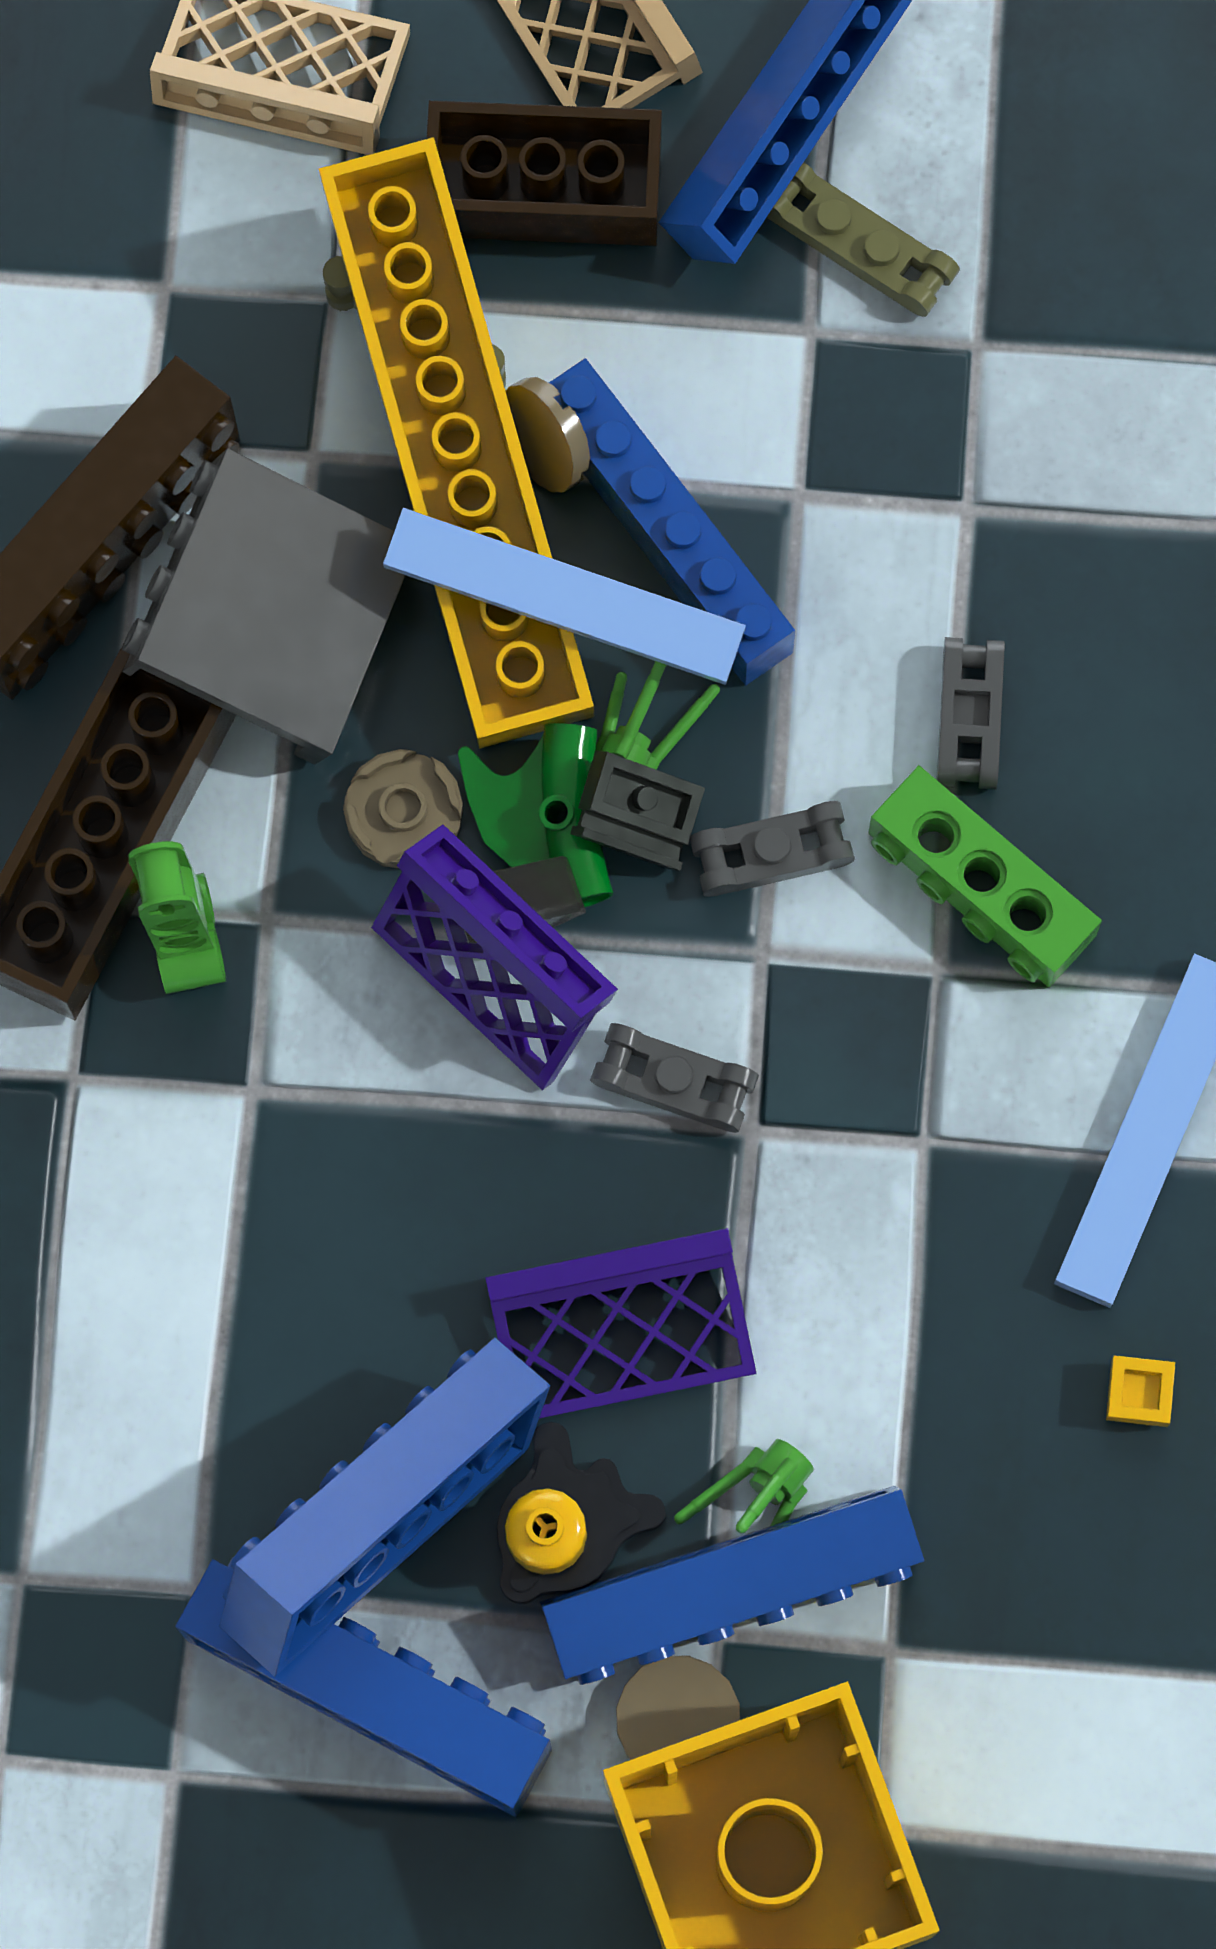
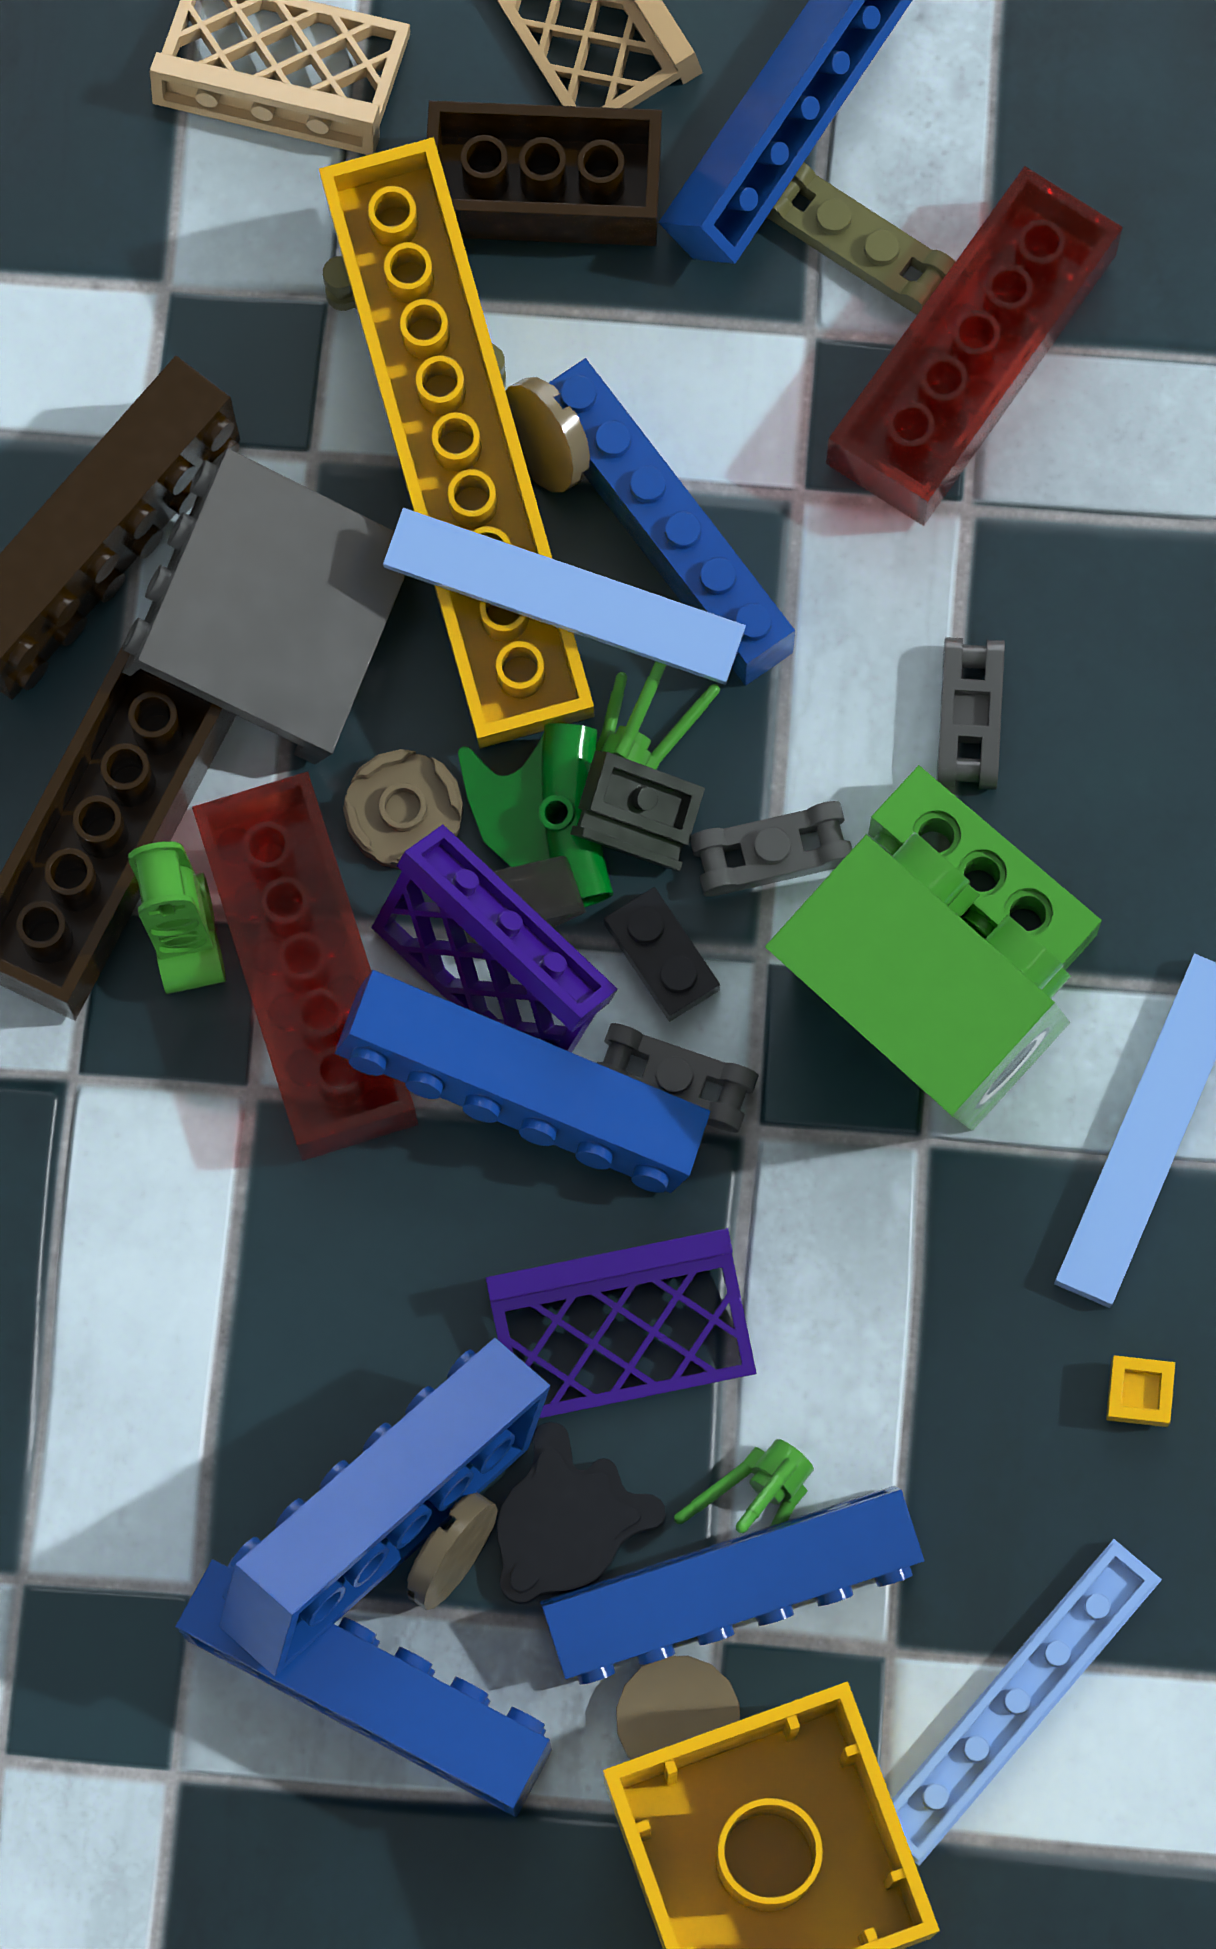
(299, 959): none -> clear red brick
(451, 1551): none -> dark tan tile
(522, 1083): none -> blue brick
(542, 1553): yellow head -> none
(662, 954): none -> black plate
(919, 981): none -> bright green brick
(973, 345): none -> clear red brick
(1021, 1697): none -> light blue tile

